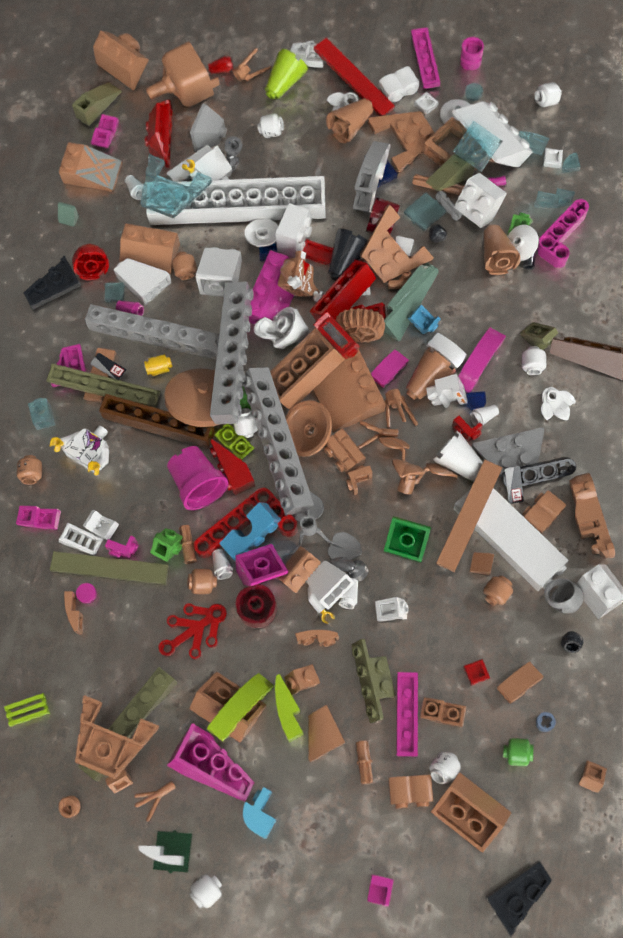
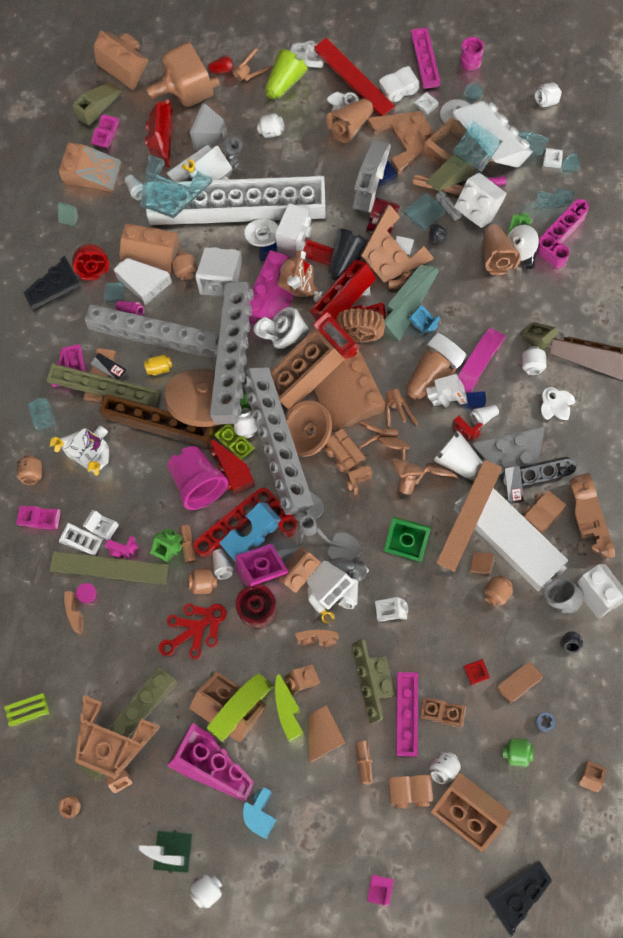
(152, 795): nougat plant -> none
(389, 367): dark pink slope -> none

